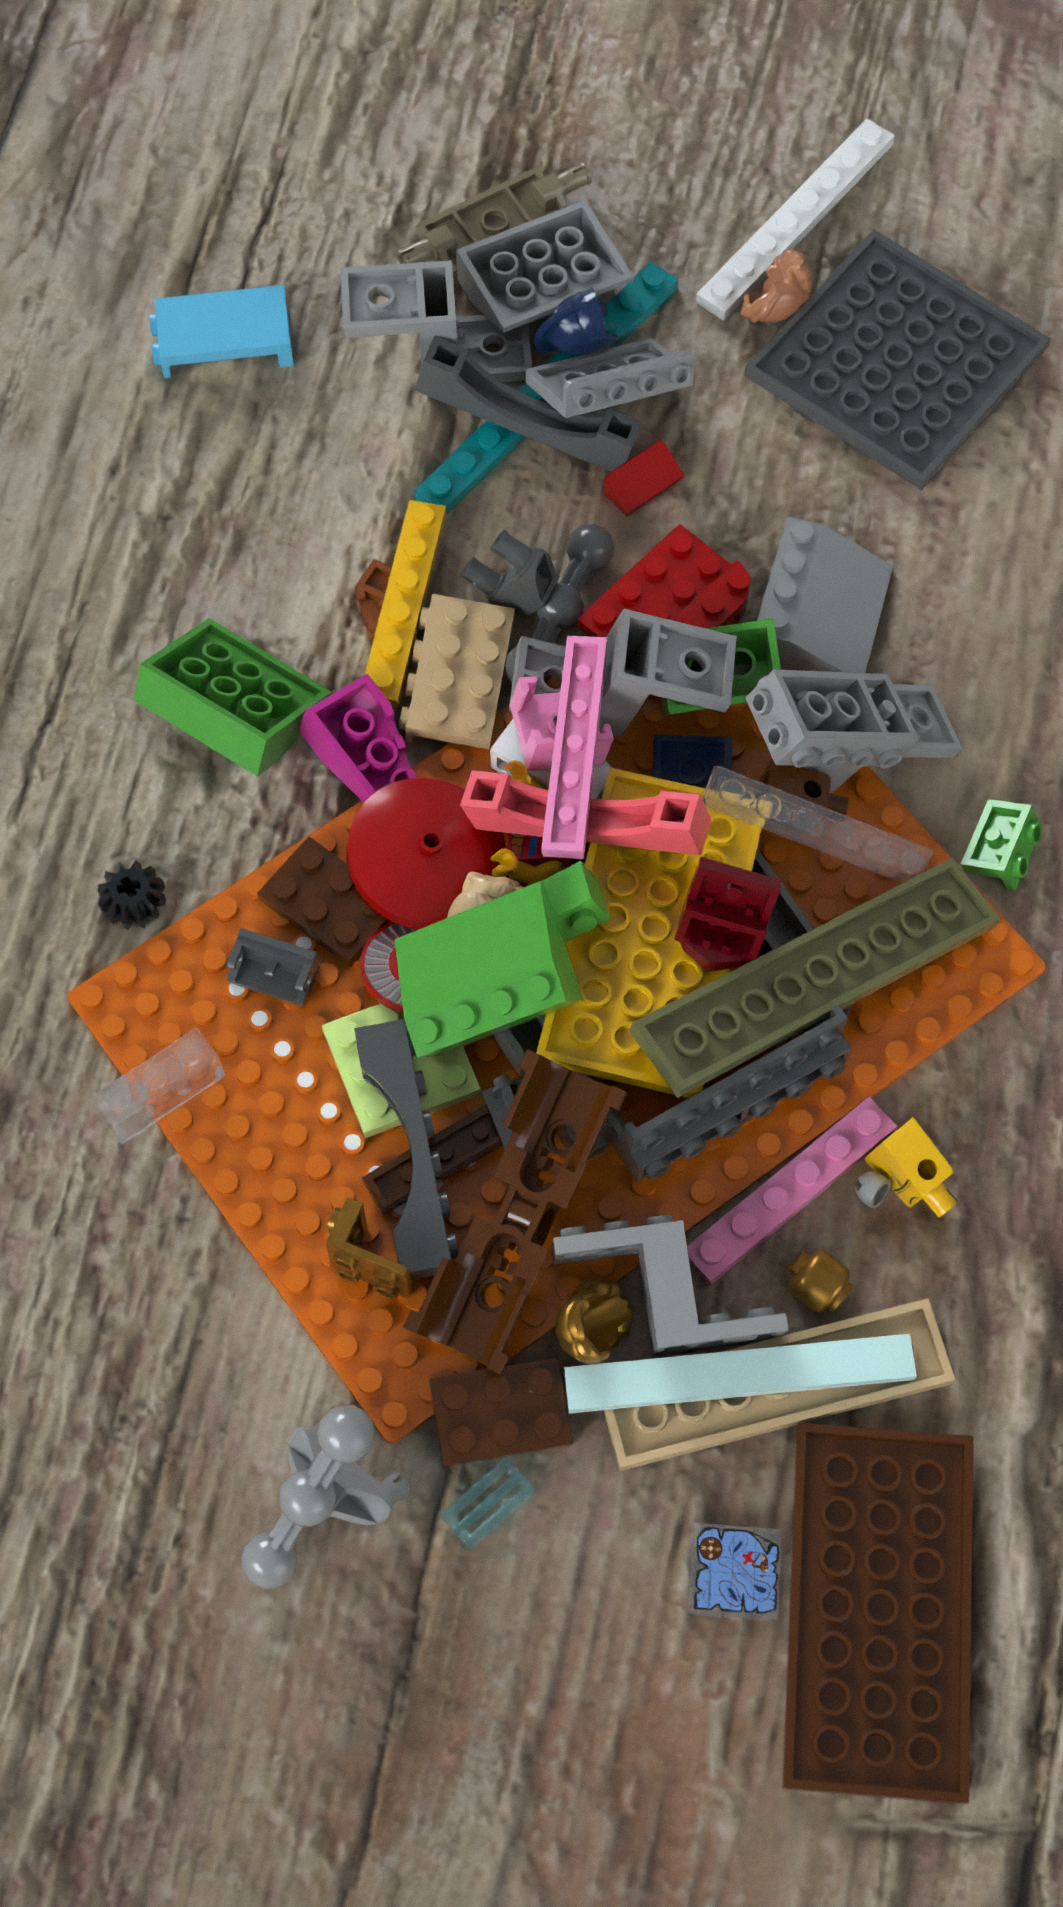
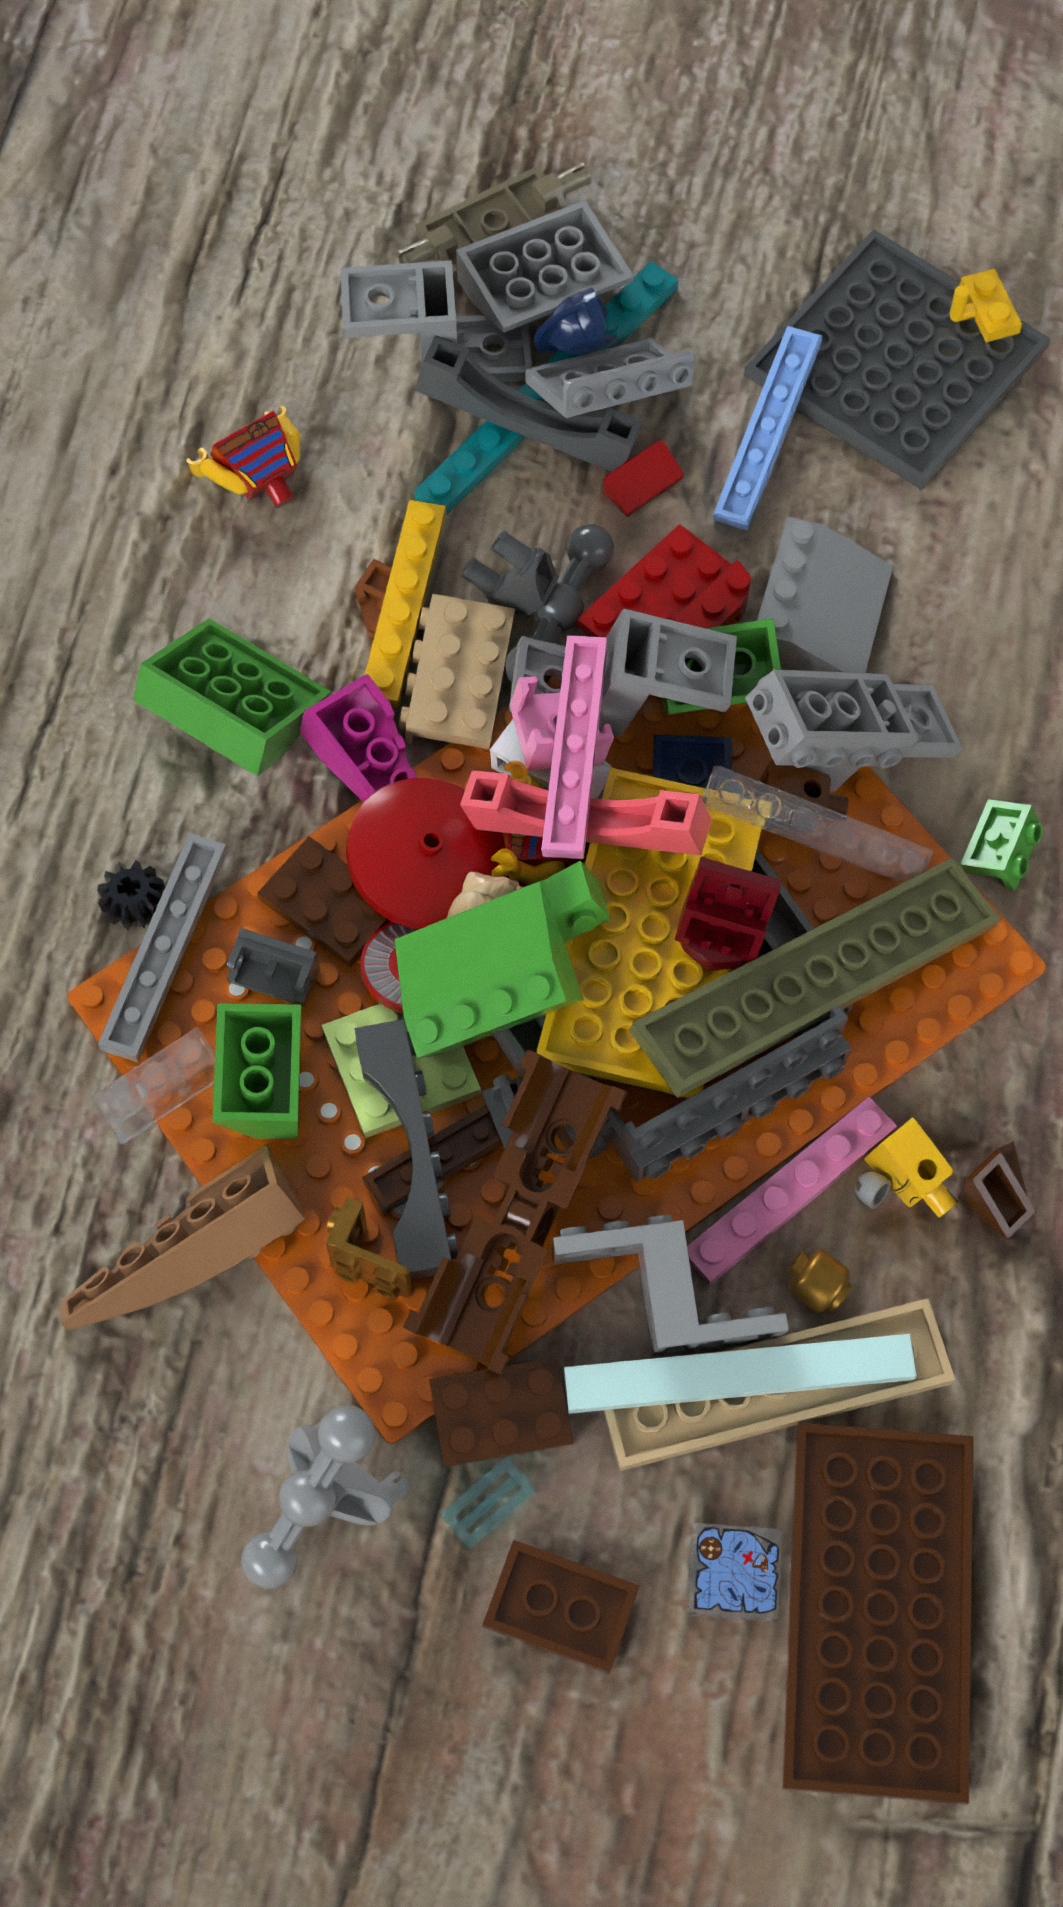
(162, 948): none -> light grey plate
(221, 327): medium azure panel -> none
(221, 1227): none -> medium nougat wedge
(254, 458): none -> torso
(258, 1069): none -> bright green slope
(561, 1606): none -> reddish brown plate
(593, 1320): pearl gold hair -> none
(767, 428): none -> light blue tile
(783, 291): nougat hair -> none
(795, 218): white plate -> none
(986, 301): none -> yellow plate
(998, 1192): none -> reddish brown slope

